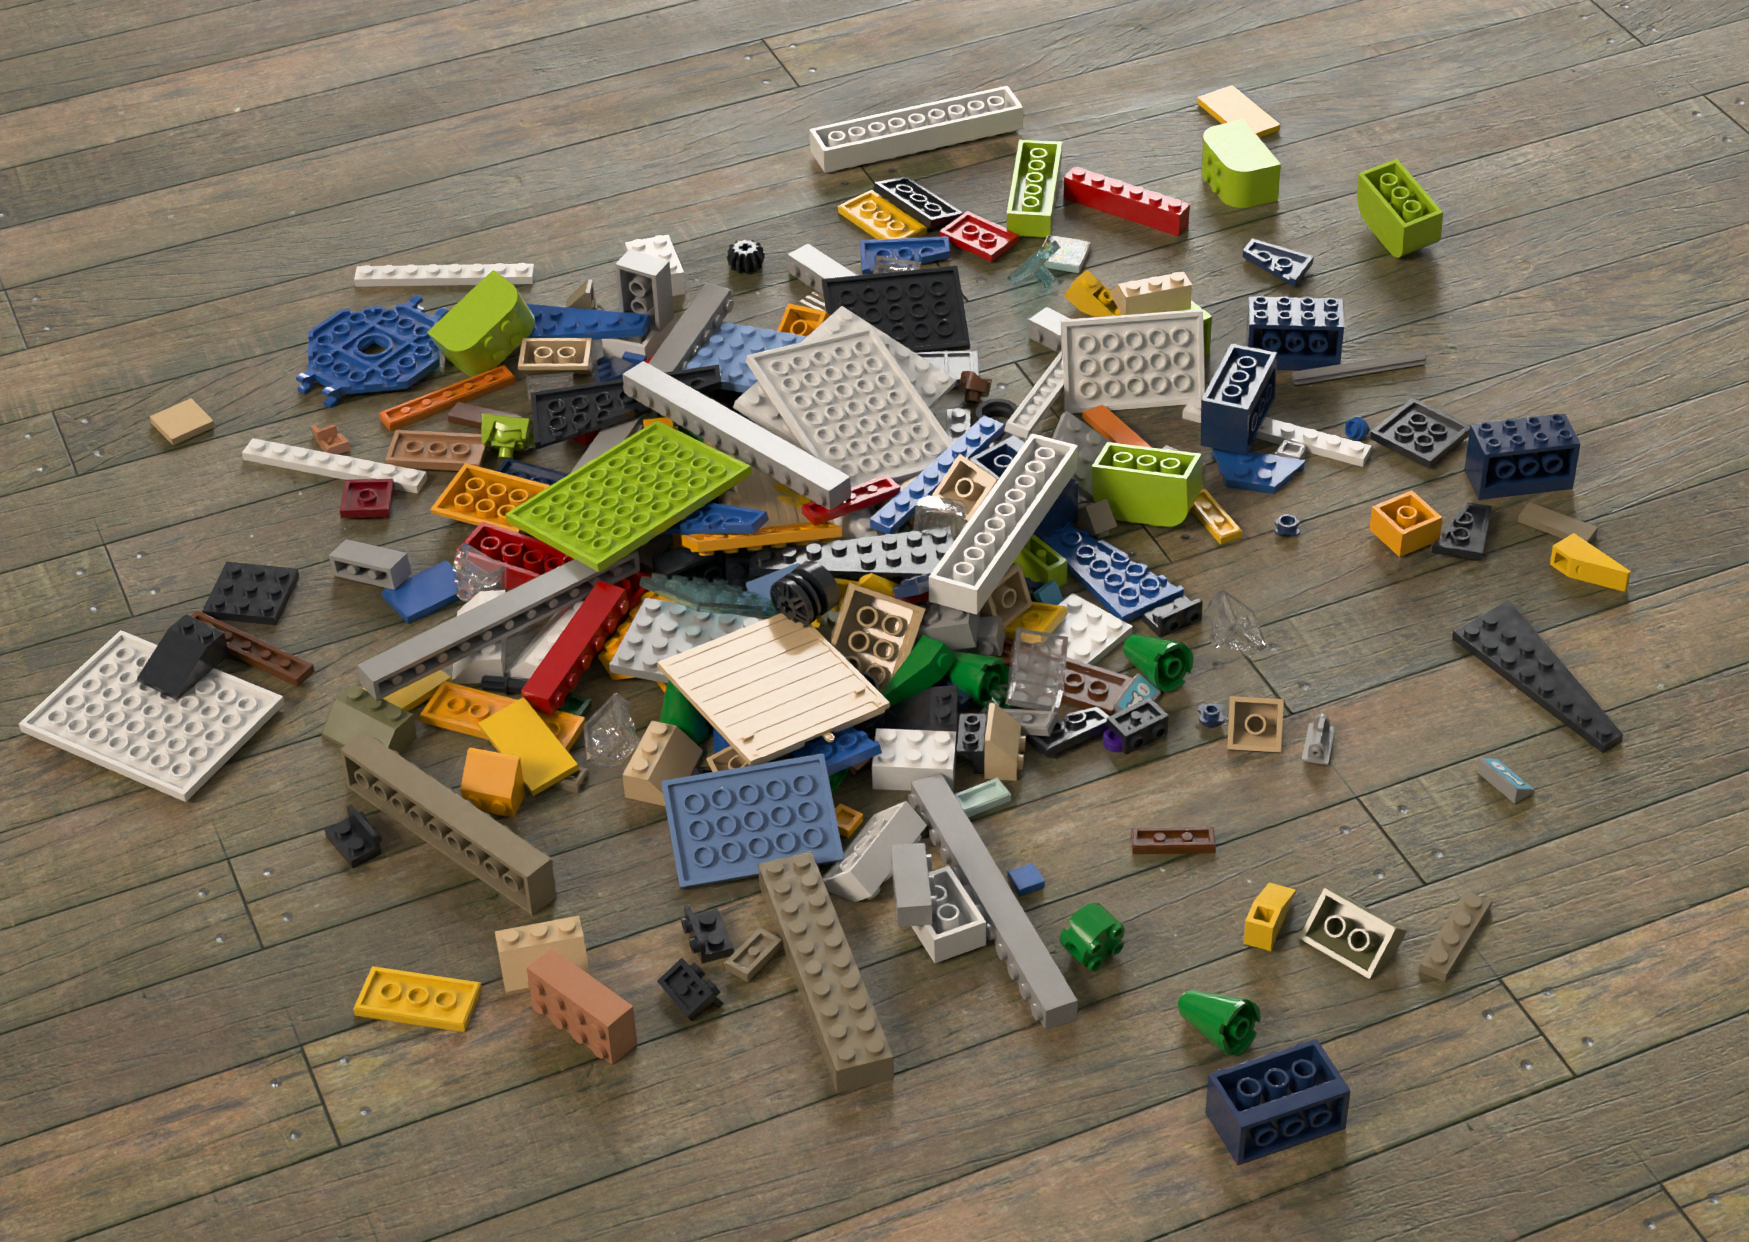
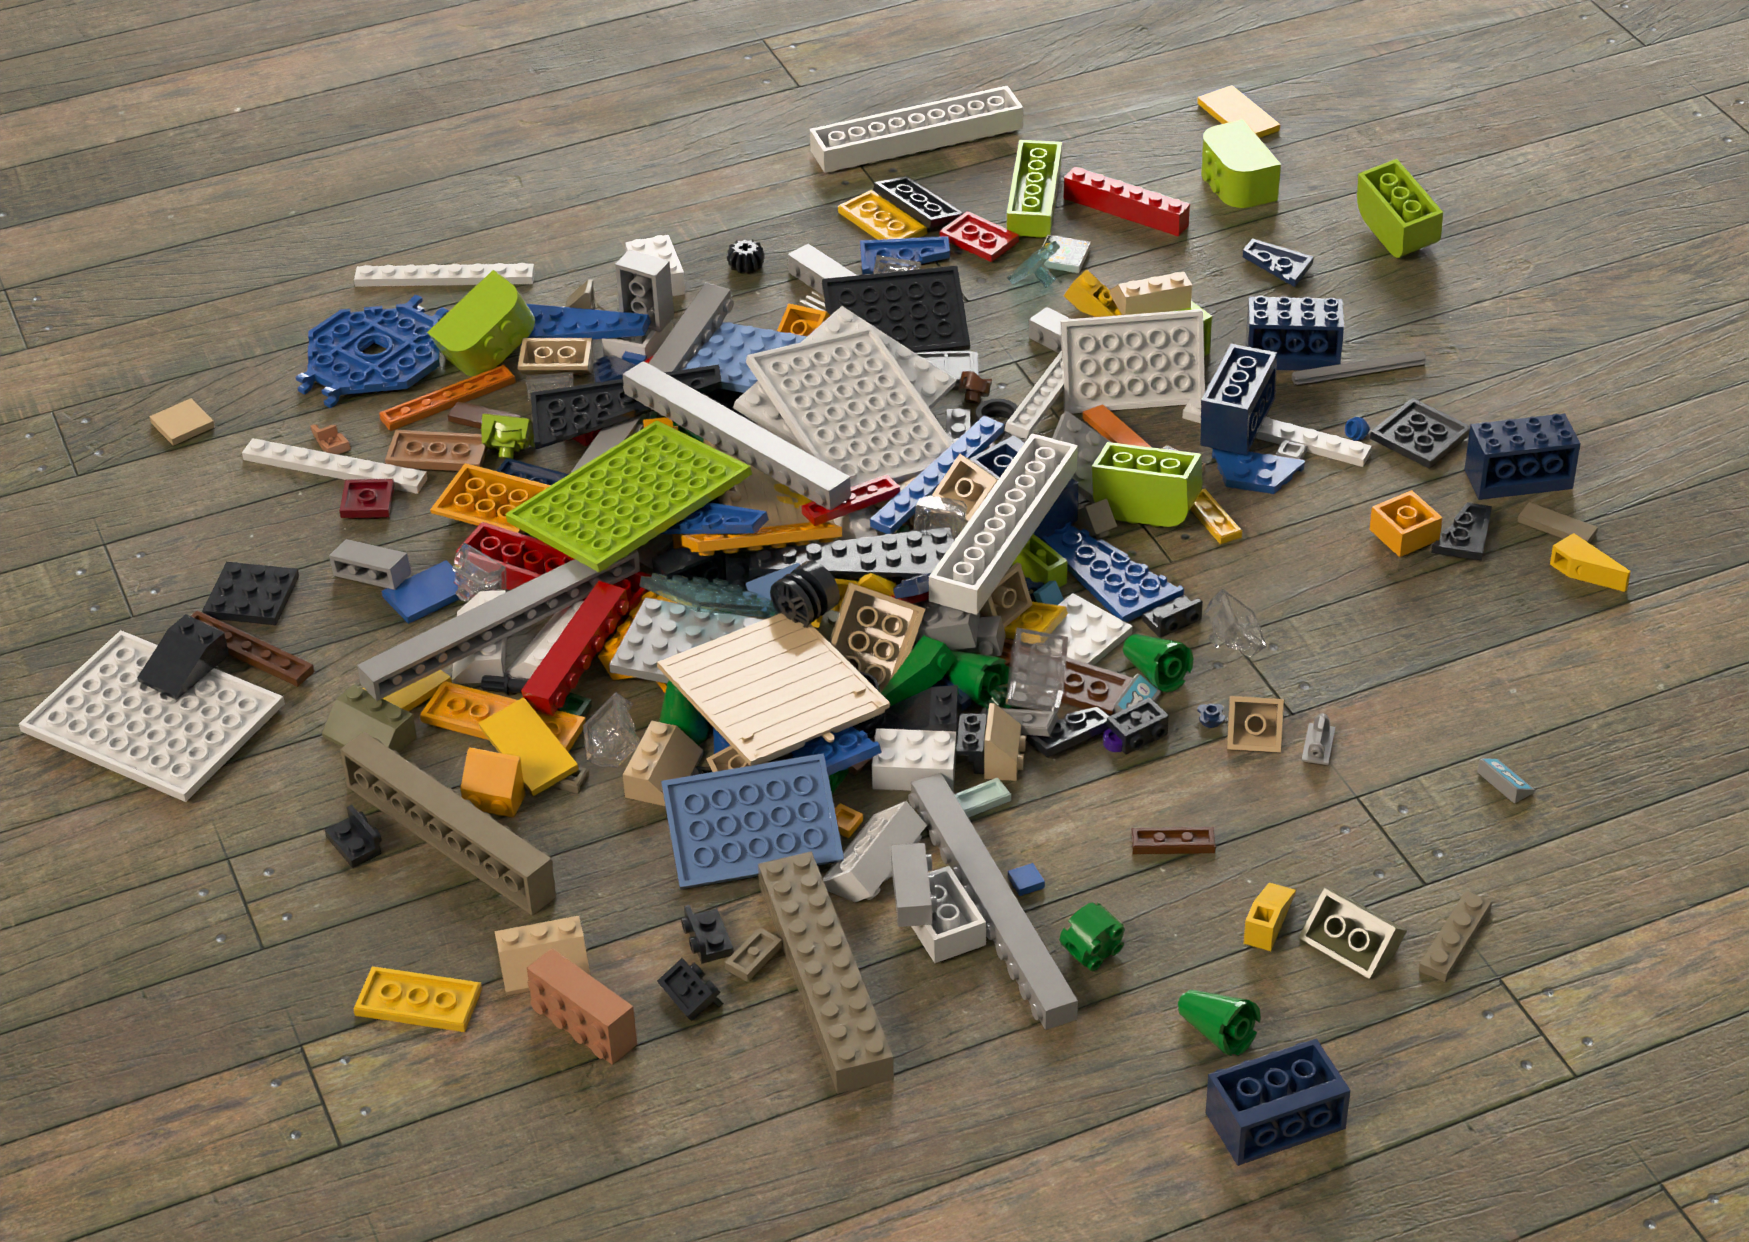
(1287, 525): dark blue plate -> none
(1522, 658): black wing -> none

